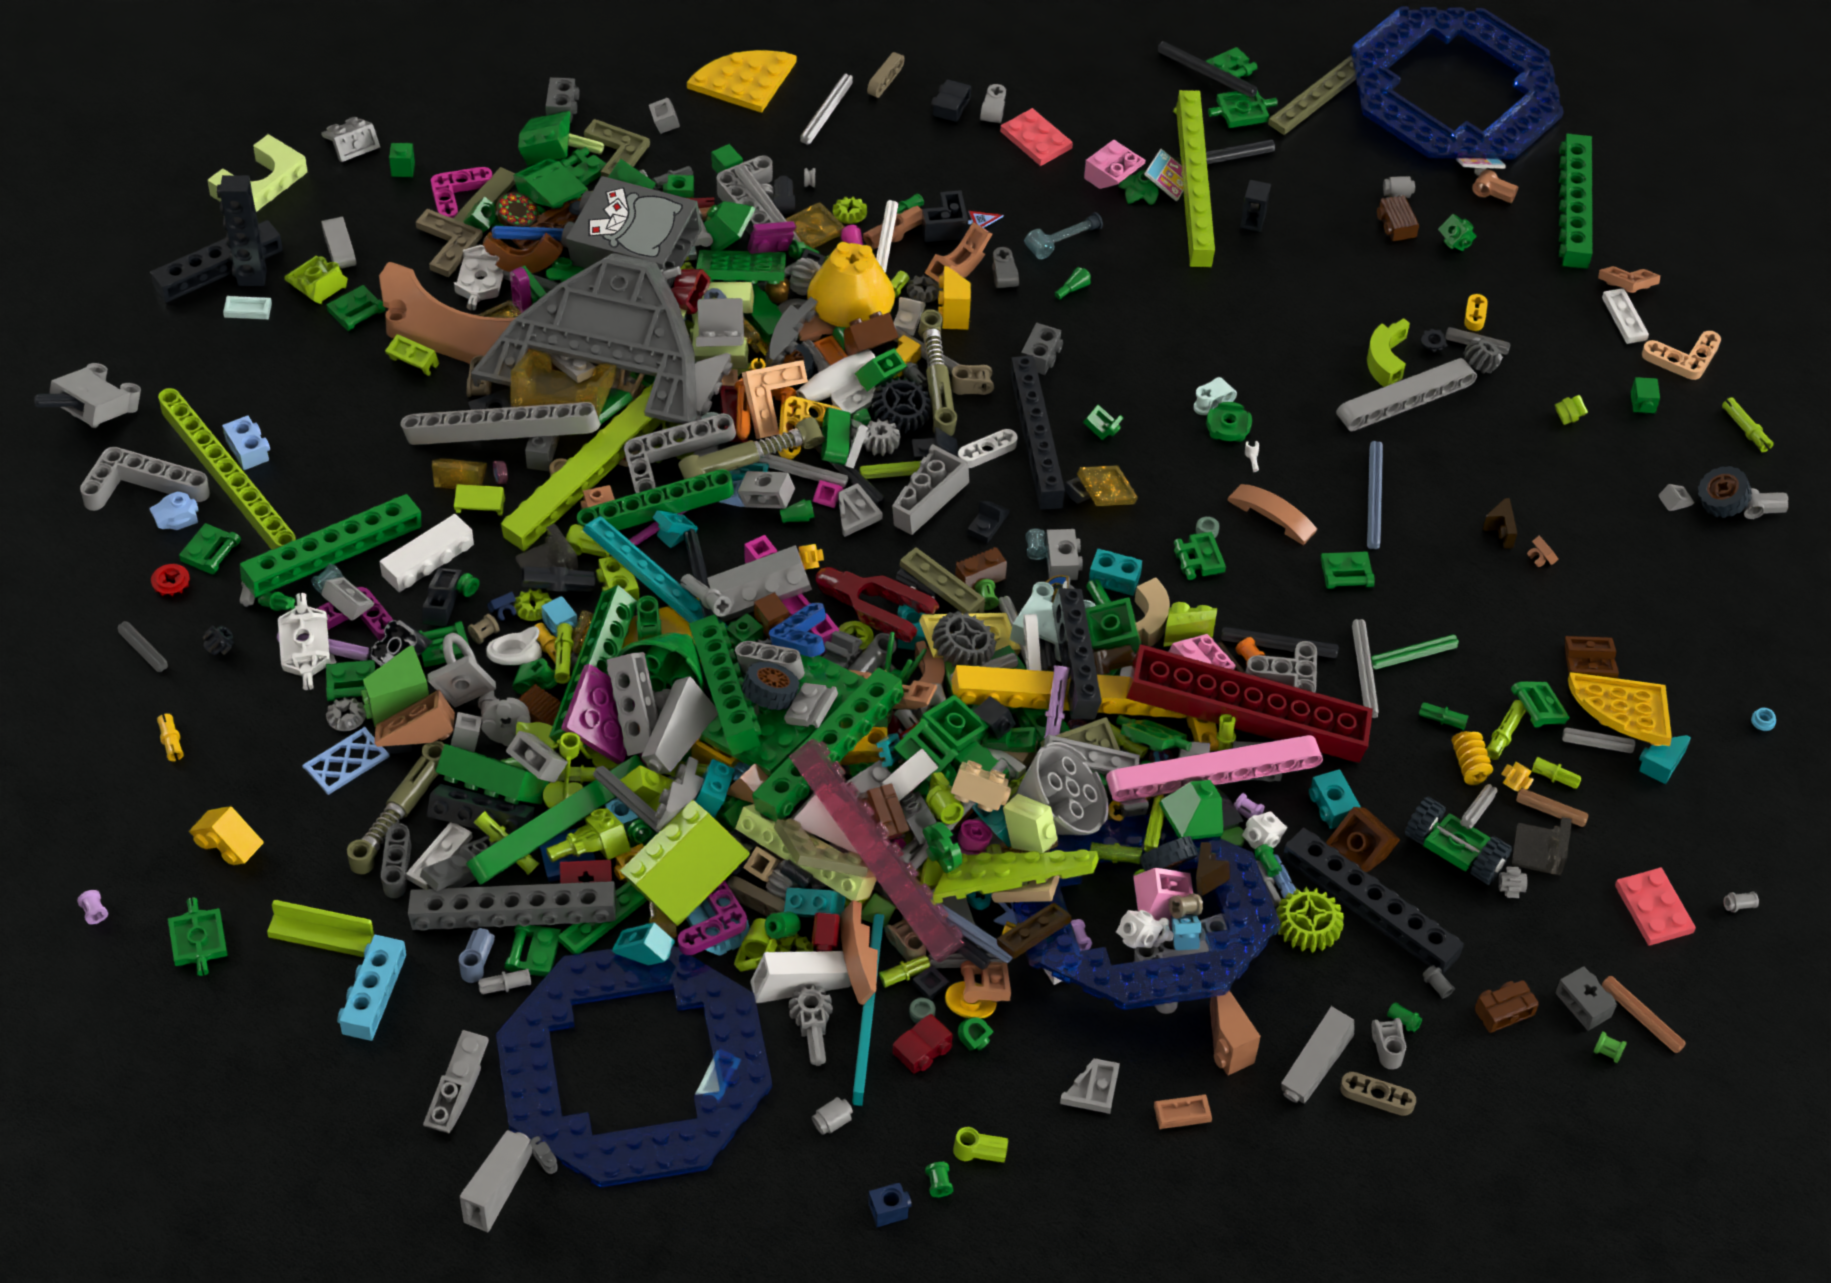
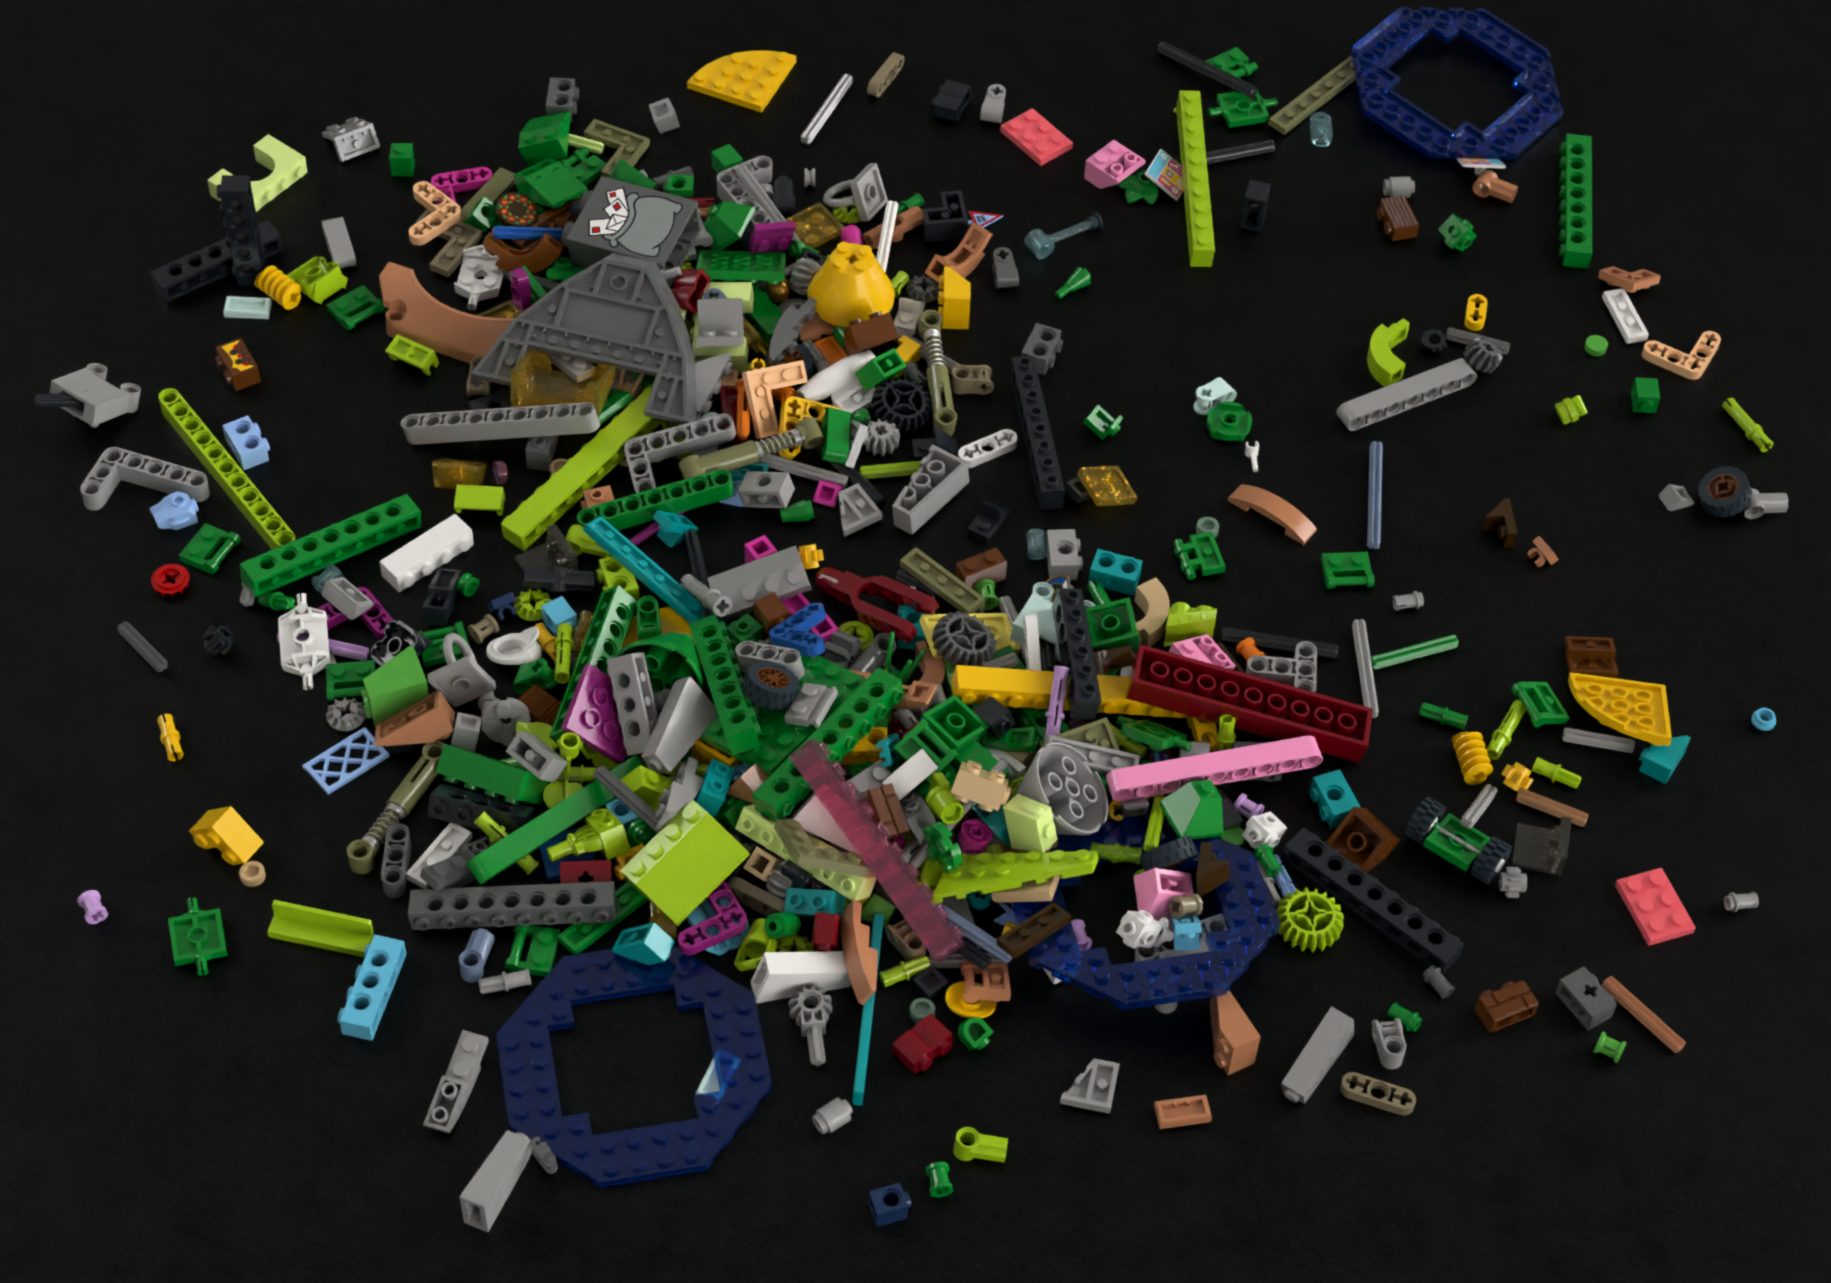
(237, 364): none -> reddish brown brick
(252, 873): none -> tan tile
(279, 287): none -> yellow piece
(446, 213): none -> light nougat beam
(866, 190): none -> light grey tile
(1321, 129): none -> clear light blue plate
(1408, 601): none -> light grey pin
(1596, 345): none -> bright green tile

